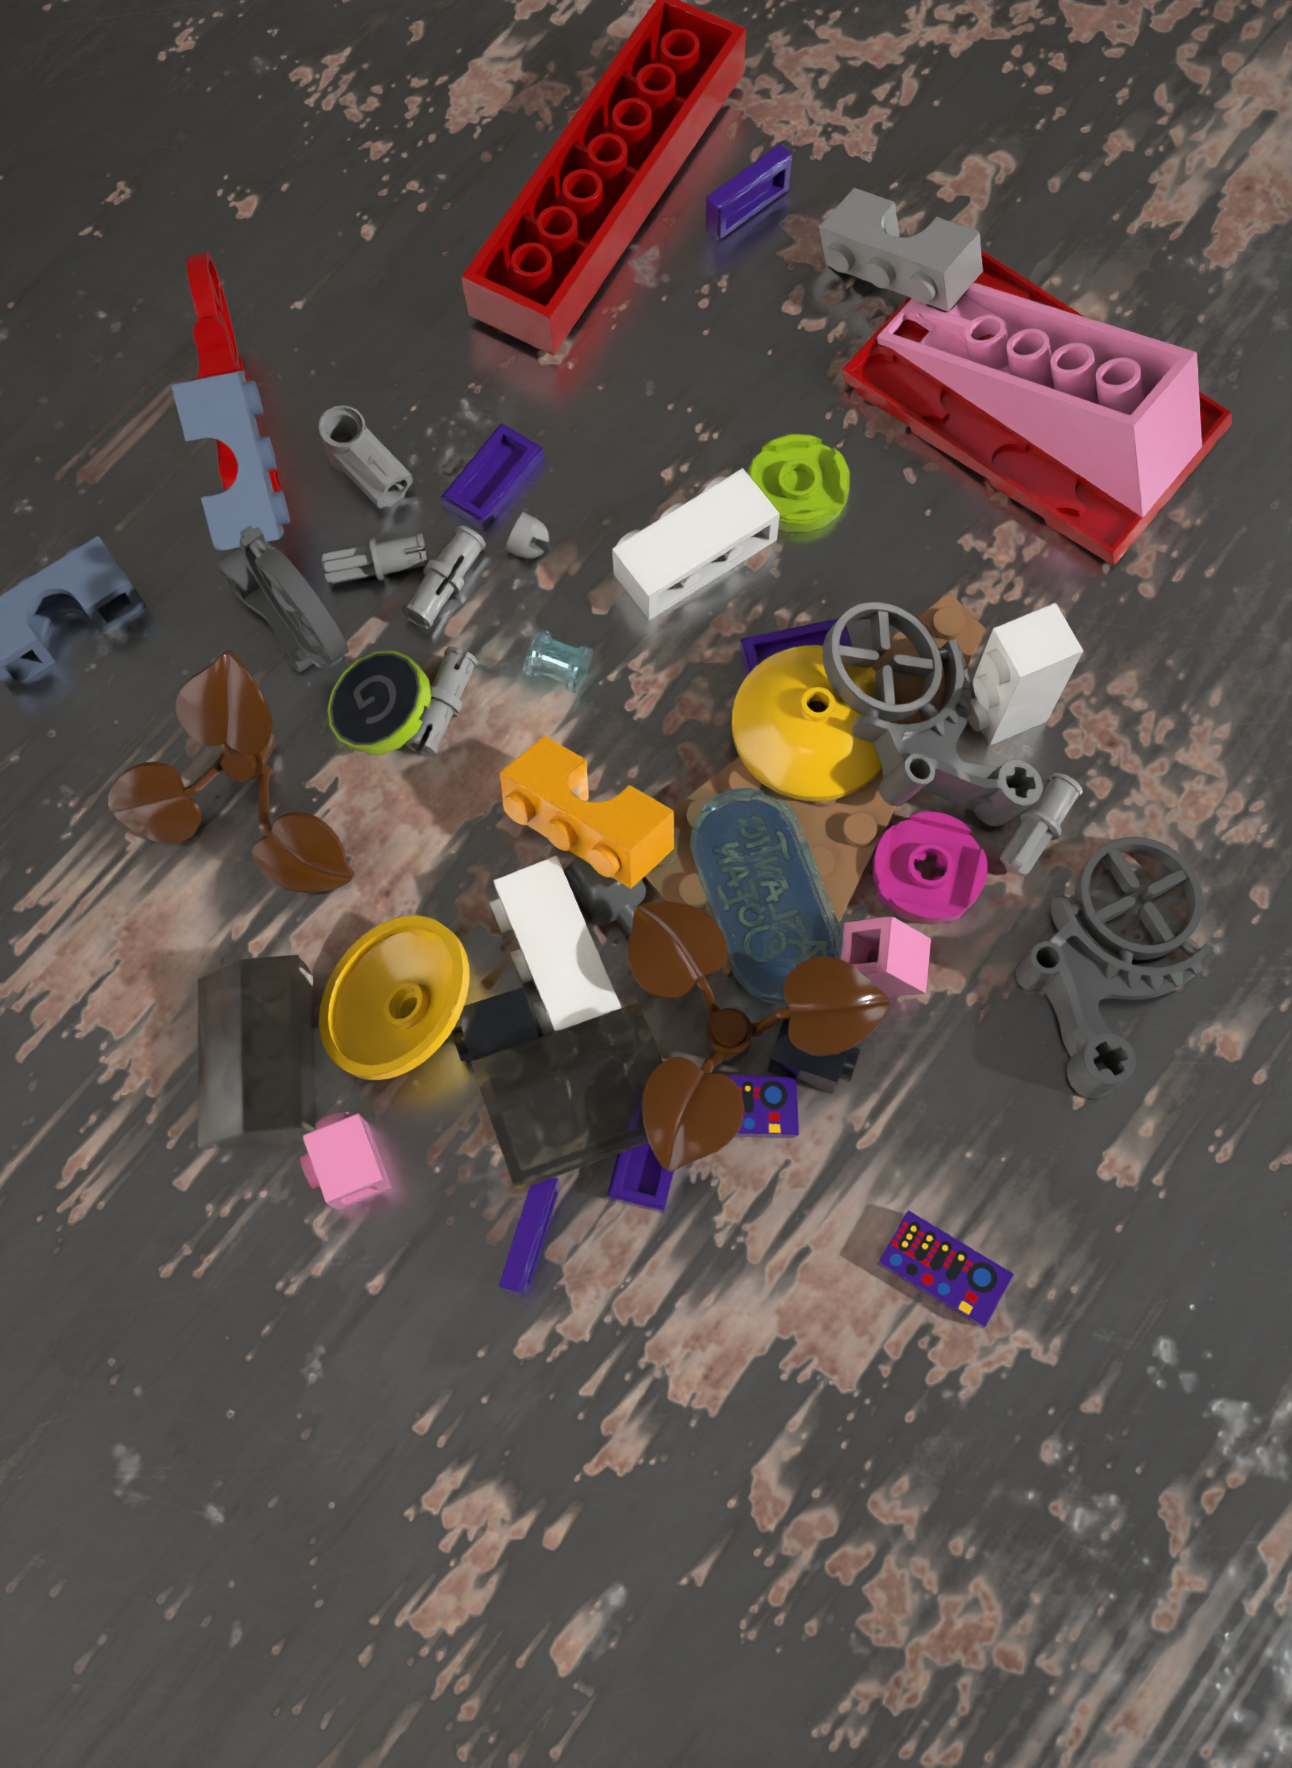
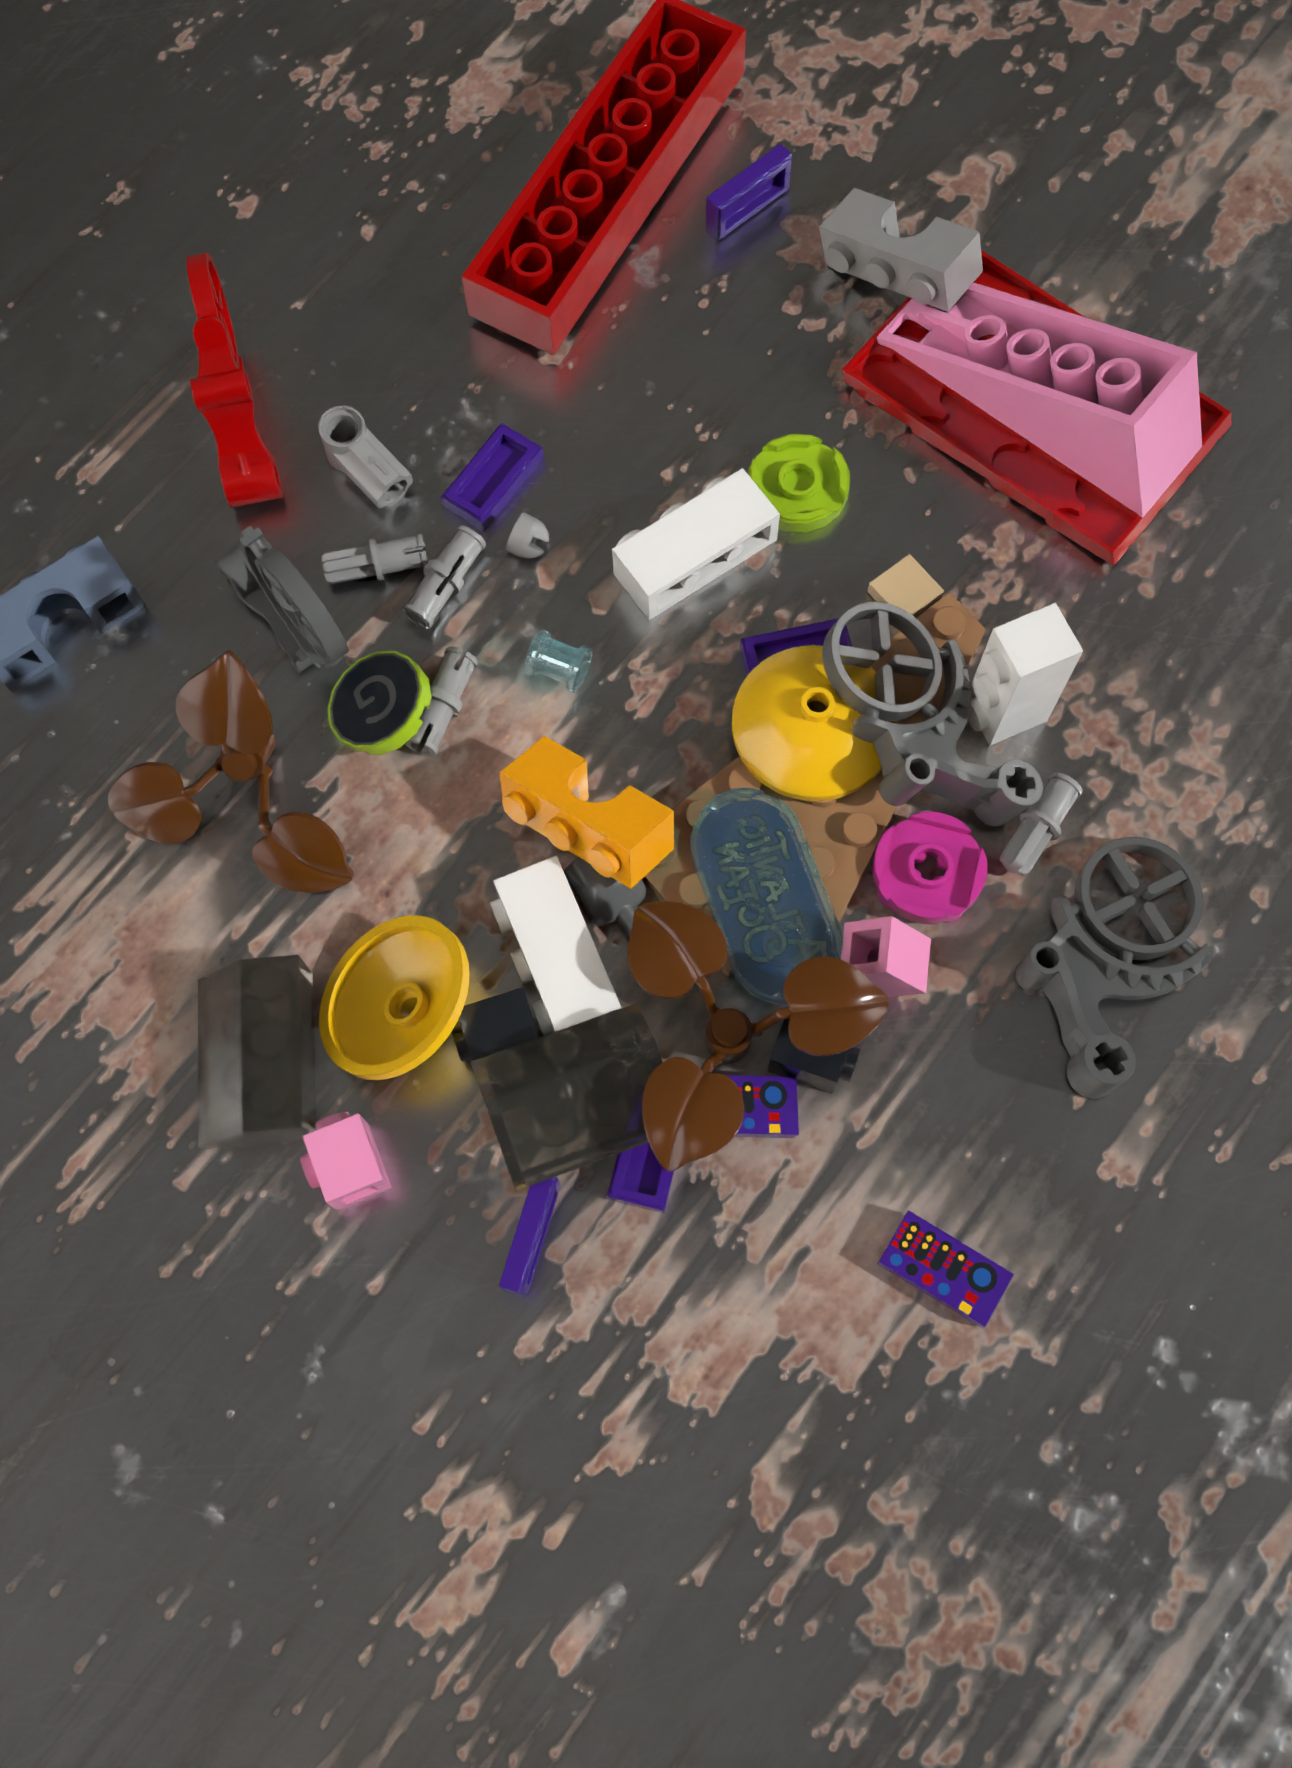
(226, 410): sand blue arch -> none
(906, 587): none -> tan tile

